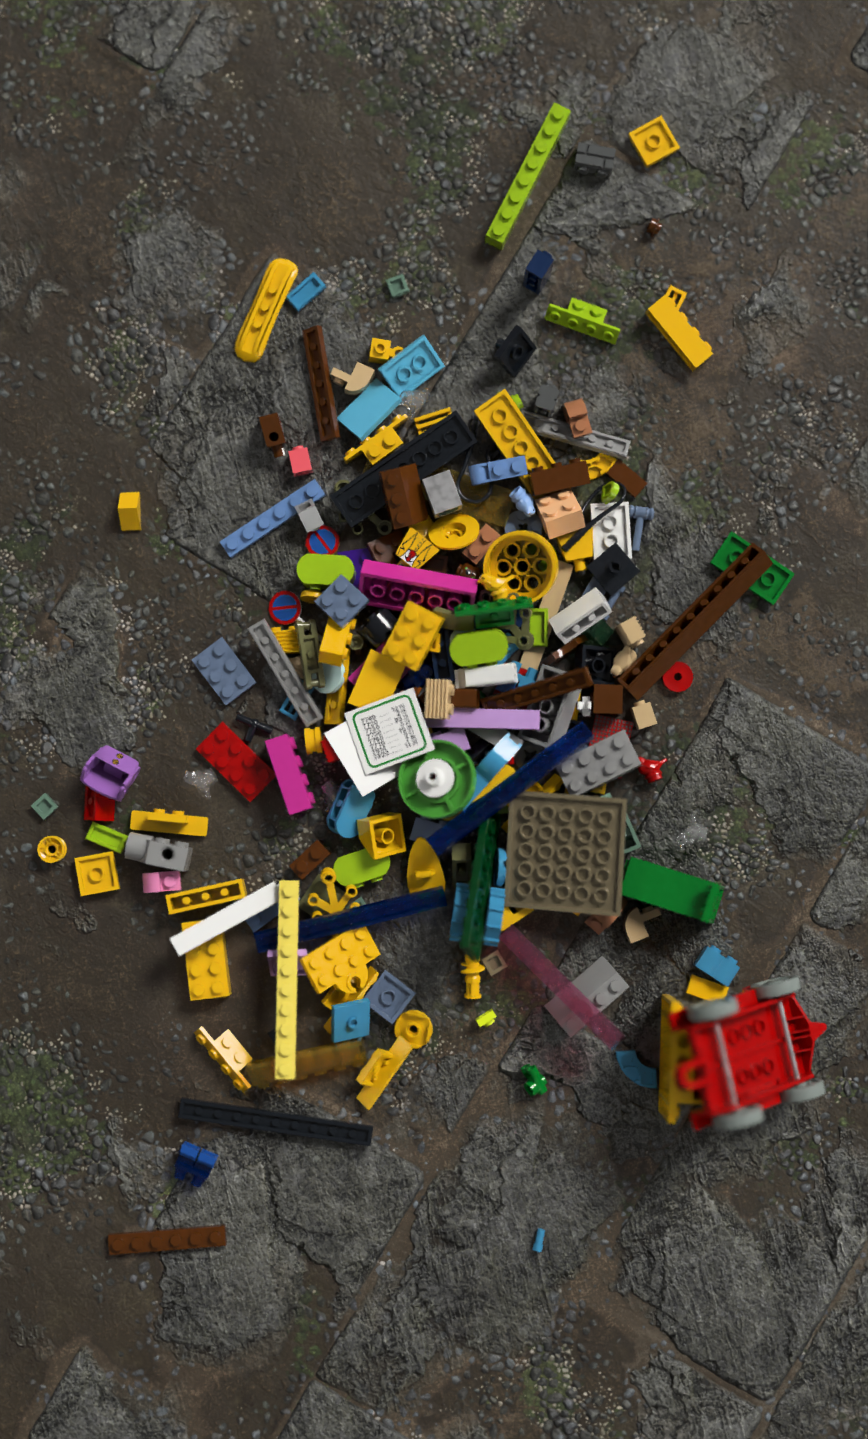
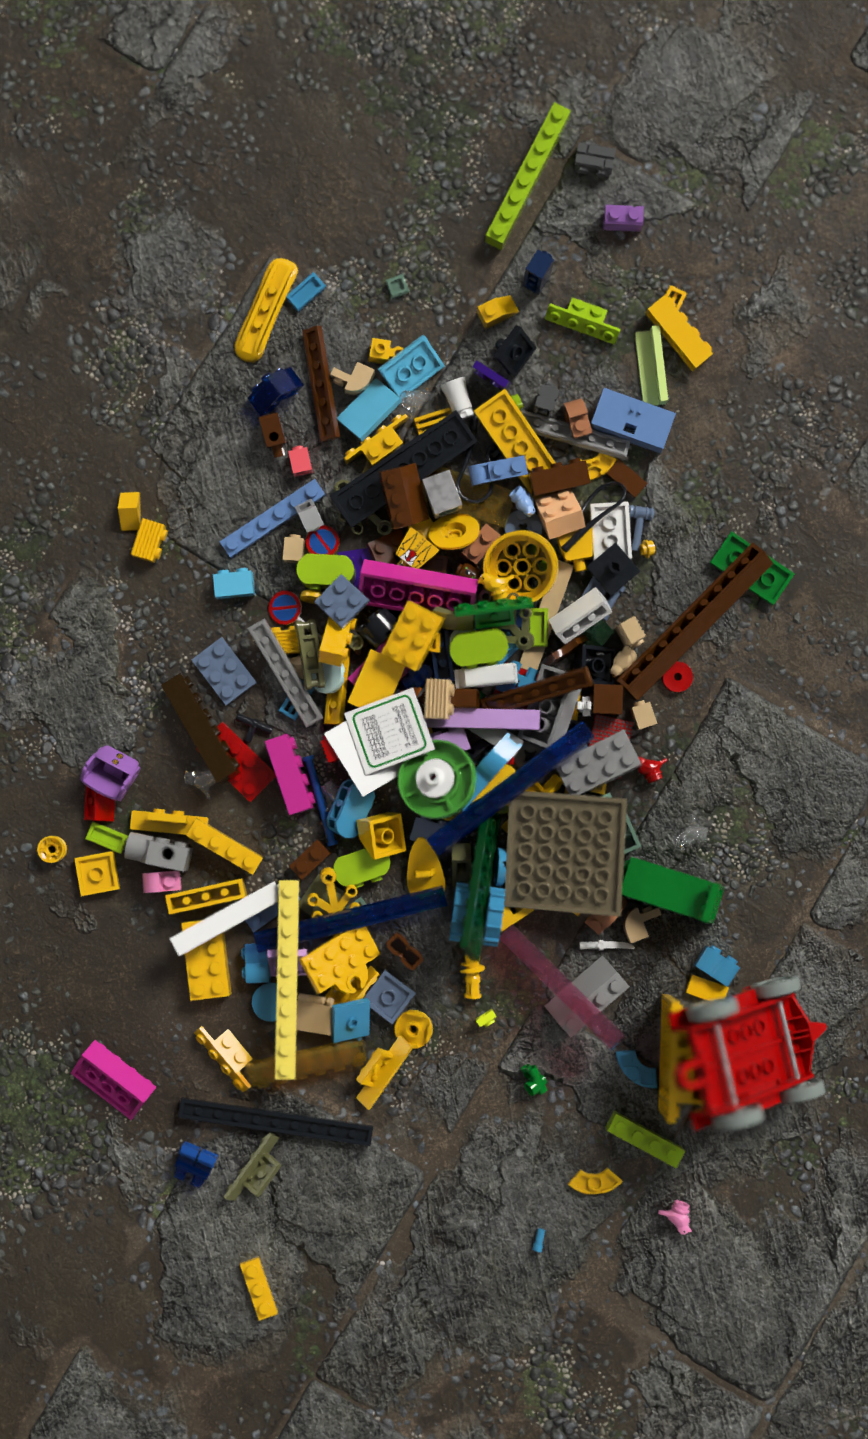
(44, 806): sand green tile -> none
(113, 1079): none -> dark pink slope
(149, 540): none -> yellow brick
(167, 1239): reddish brown plate -> none
(200, 728): none -> dark brown brick
(224, 846): none -> yellow brick
(233, 583): none -> medium azure brick
(256, 965): none -> dark azure brick
(258, 1170): none -> olive bracket
(259, 1288): none -> yellow plate
(265, 1001): none -> dark azure tile
(274, 390): none -> clear blue brick
(293, 548): none -> tan brick
(312, 740): yellow wheel -> none
(313, 1014): none -> tan piece
(319, 799): none -> blue bar
(409, 955): none -> reddish brown brick
(458, 397): none -> white plant
(494, 962): dark tan plate -> none
(496, 310): none -> yellow slope
(497, 380): none -> dark purple plate
(595, 1183): none -> yellow tile
(600, 945): none -> white piece
(609, 492): lime tile -> none
(623, 218): none -> medium lavender brick
(632, 420): none -> medium blue brick
(645, 1139): none -> lime brick
(647, 548): none -> yellow plate
(651, 366): none -> yellowish green panel
(653, 141): yellow plate -> none
(653, 226): reddish brown plate -> none
(678, 1216): none -> bright pink animal

